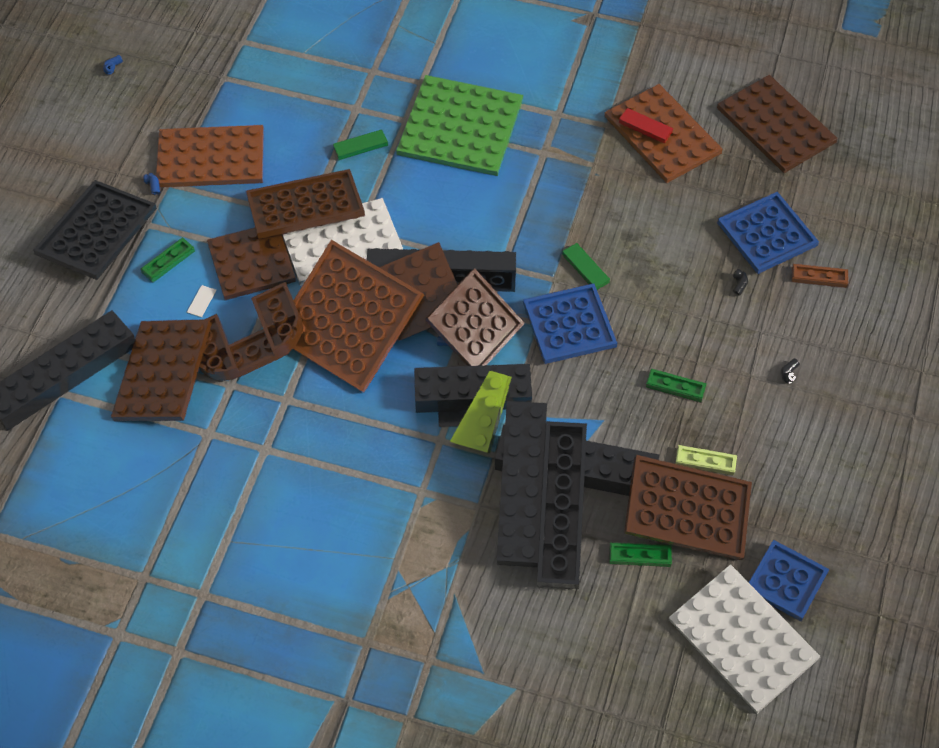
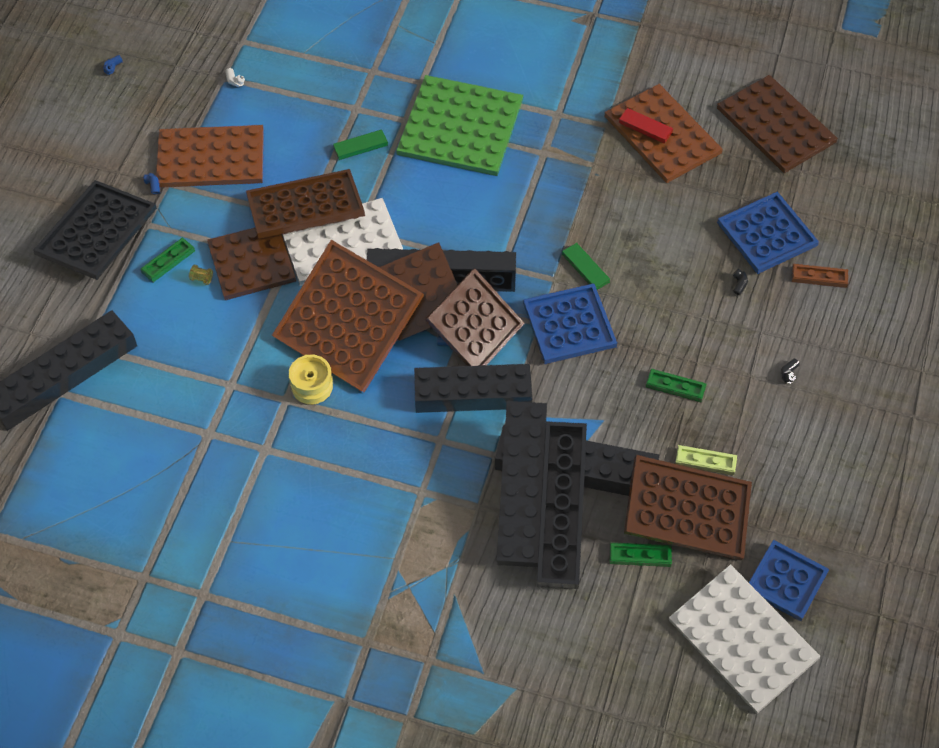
(161, 370): reddish brown plate -> none
(201, 274): none -> clear yellow bush
(201, 301): white sticker -> none
(231, 79): none -> white arm
(279, 335): reddish brown plate -> none
(311, 379): none -> light yellow wheel
(450, 418): black sticker -> none
(483, 416): lime wedge -> none

